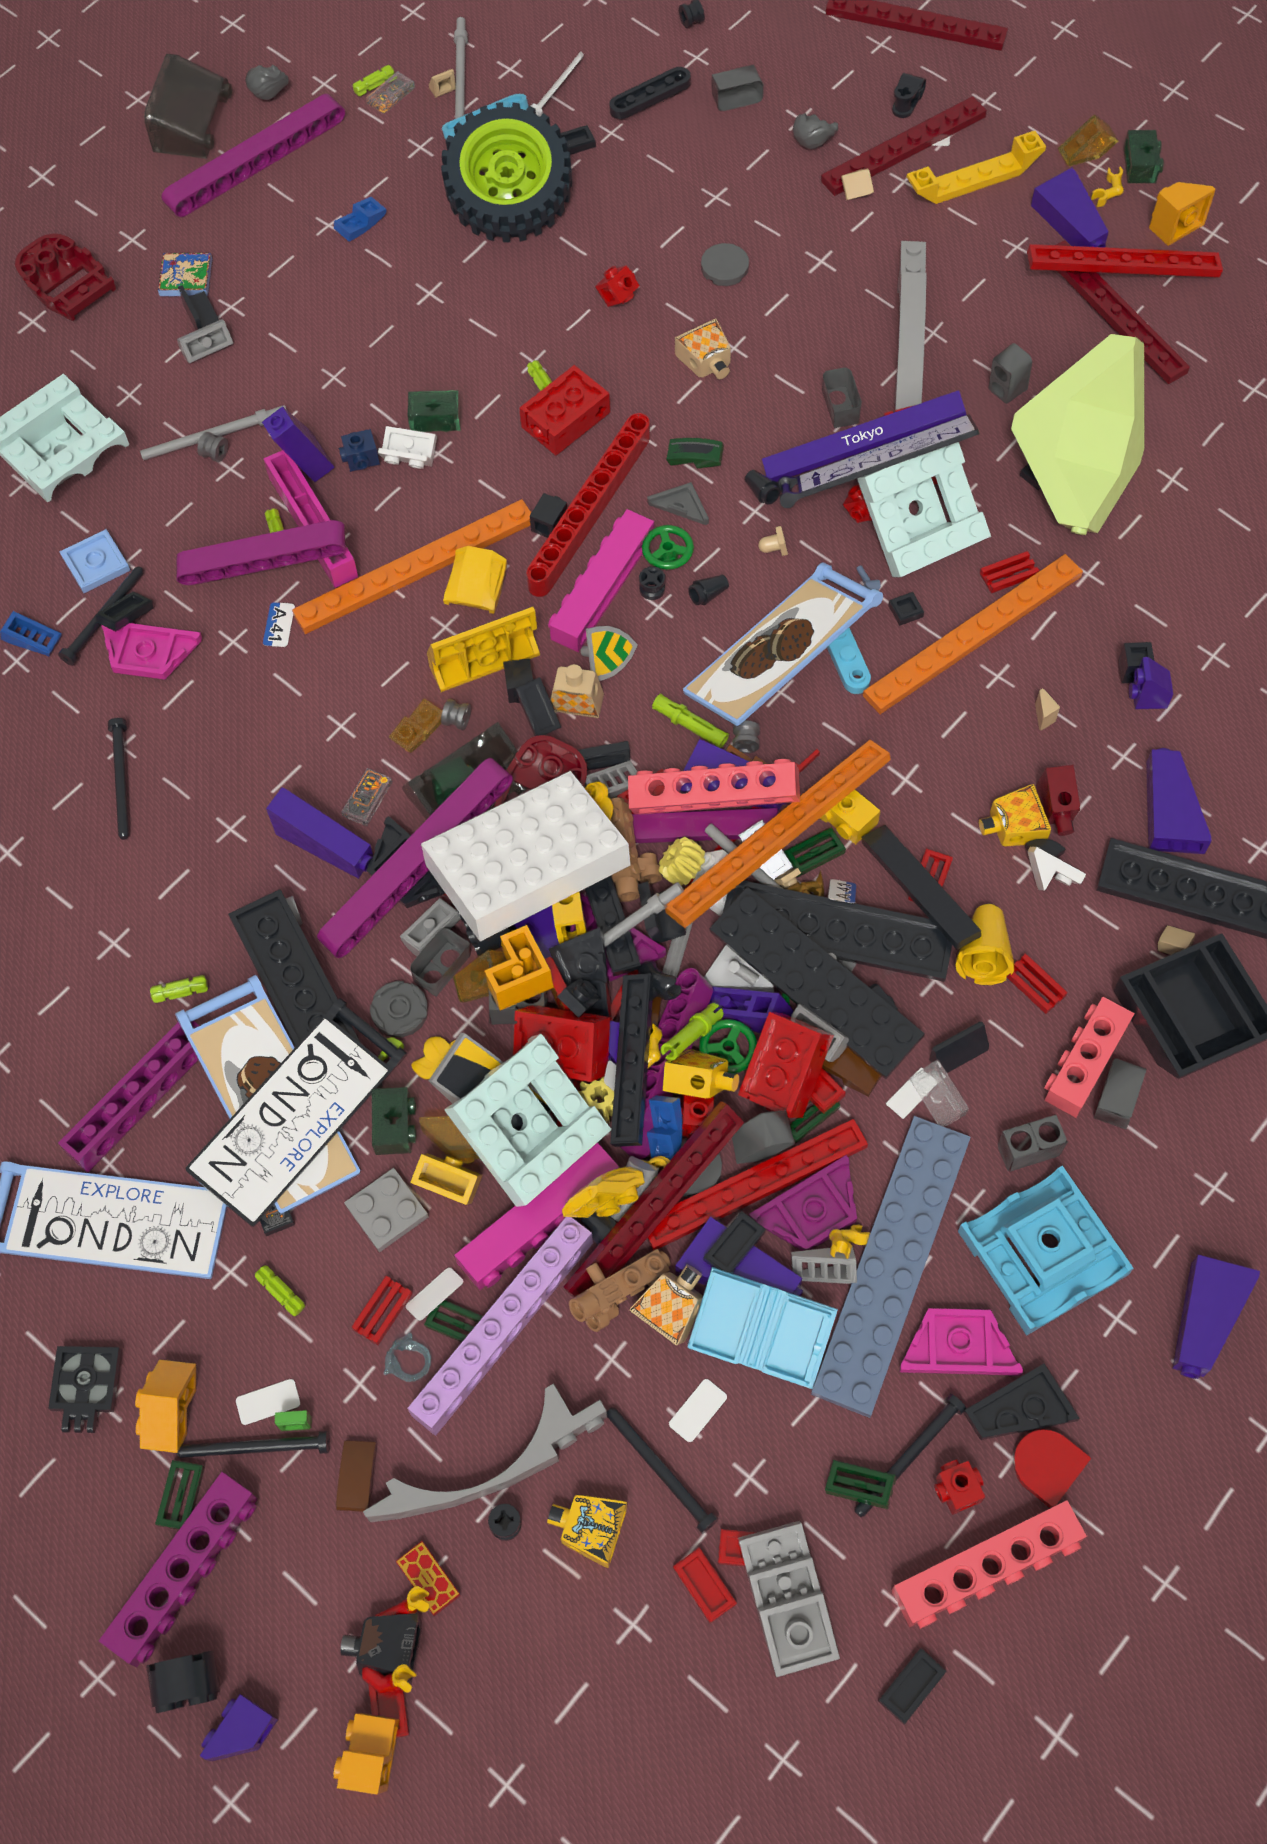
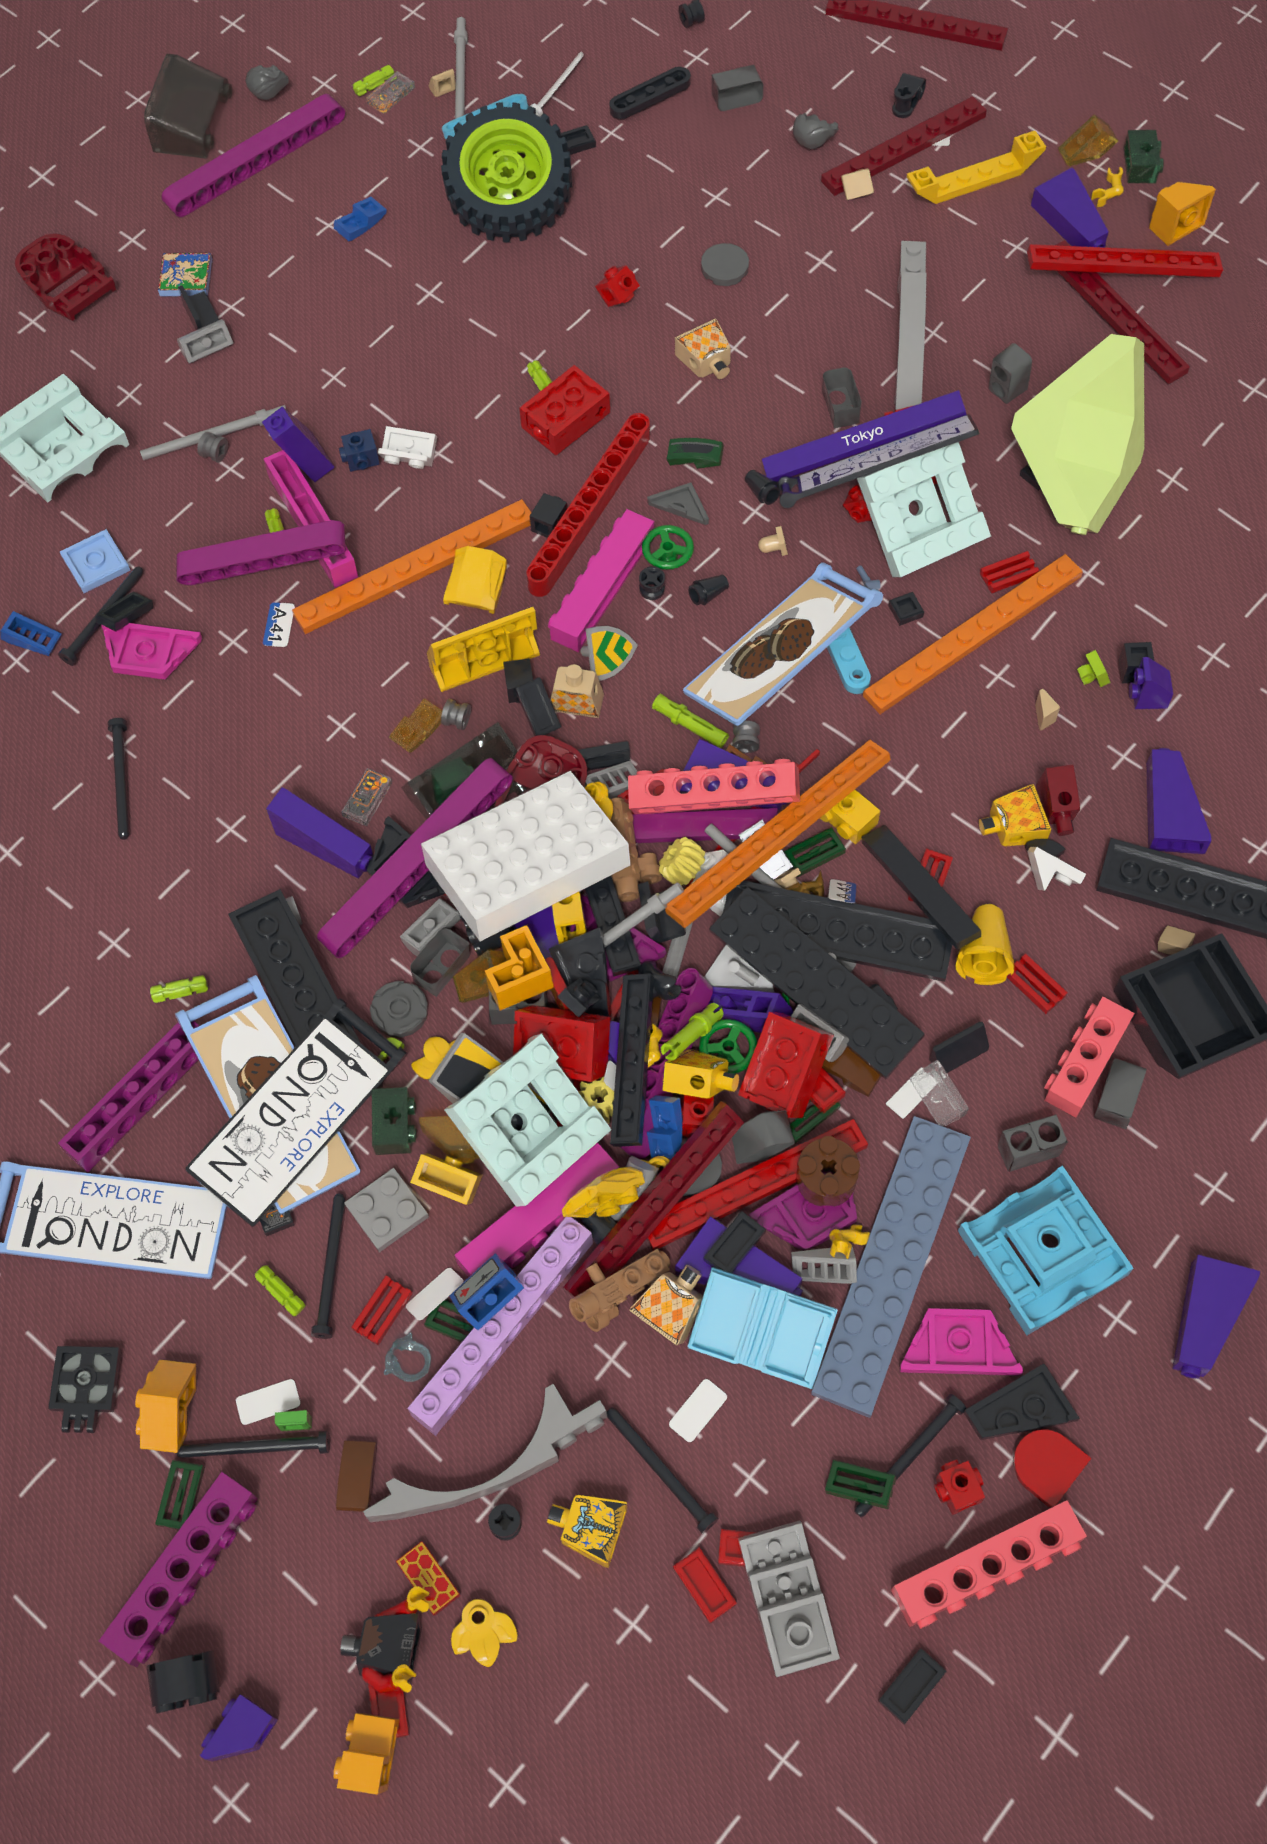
(322, 1328): none -> black bar
(434, 411): clear green brick -> none
(484, 1637): none -> yellow plate
(486, 1291): none -> blue brick
(828, 1188): none -> reddish brown brick
(1093, 670): none -> lime tile

